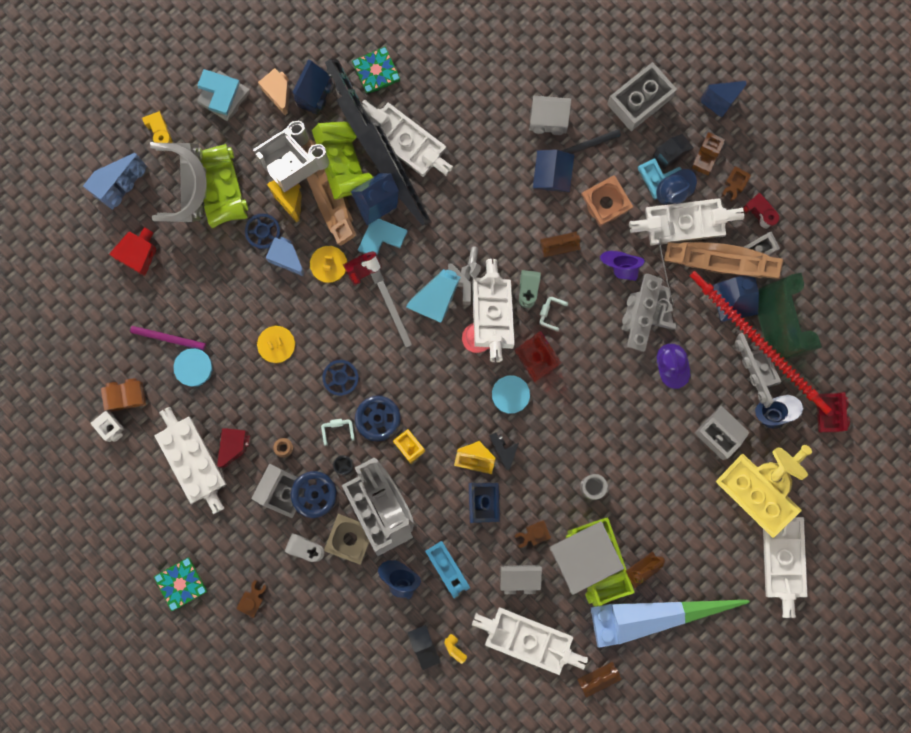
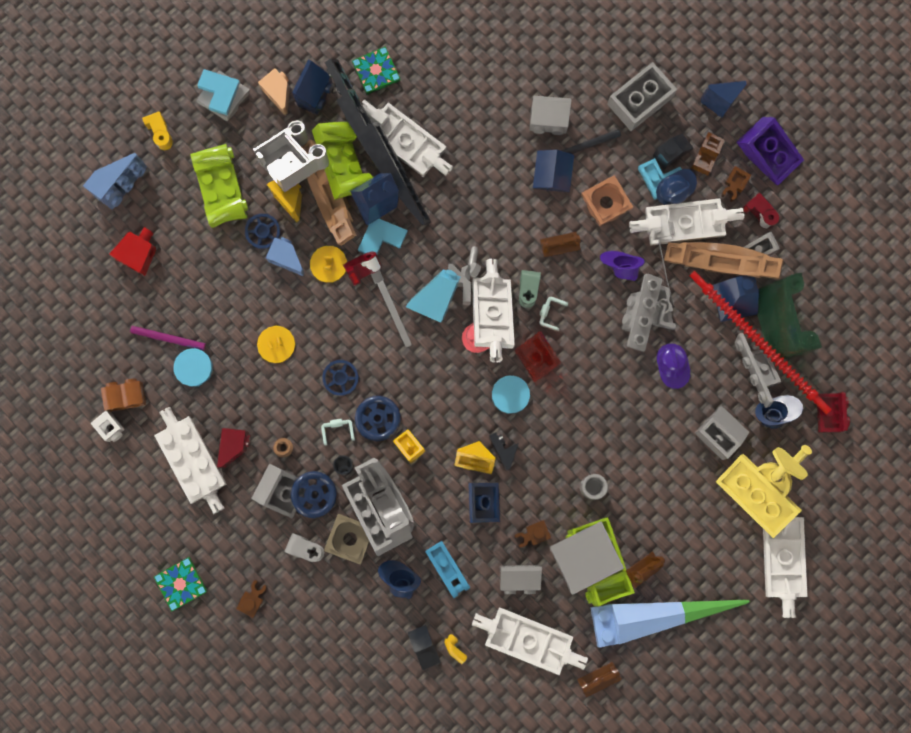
(192, 182): light grey piece -> none
(770, 149): none -> dark purple slope

